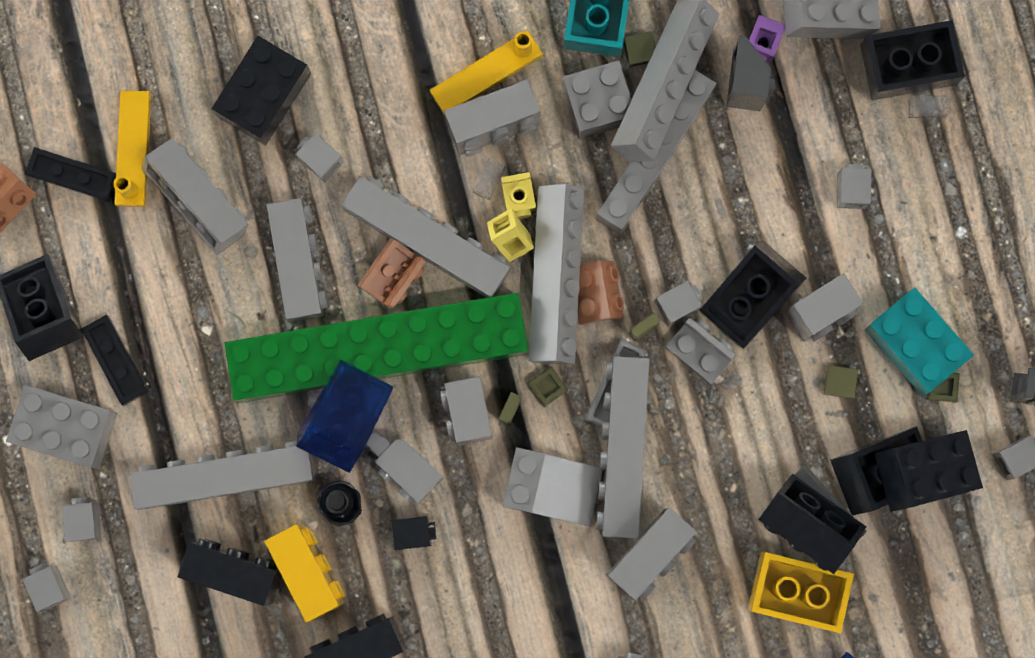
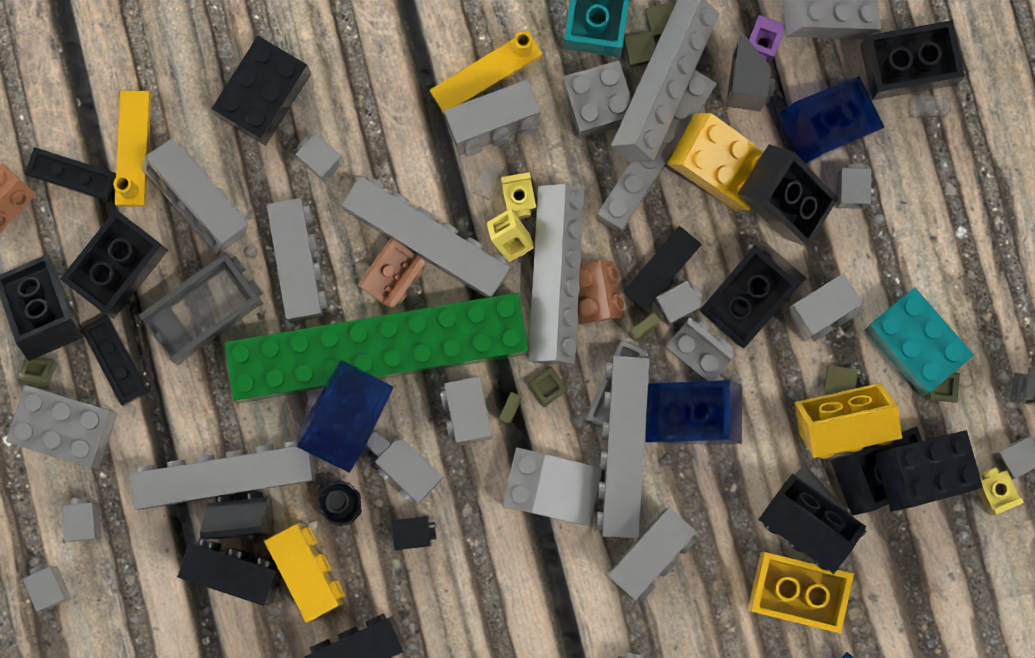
(36, 372): none -> olive tile
(114, 264): none -> black brick
(202, 307): none -> door
(238, 517): none -> black slope
(658, 17): none -> olive tile
(662, 268): none -> black tile
(694, 413): none -> clear blue slope
(716, 158): none -> yellow brick
(788, 195): none -> black brick
(830, 120): none -> clear blue slope
(848, 420): none -> yellow brick
(998, 503): none -> light yellow brick

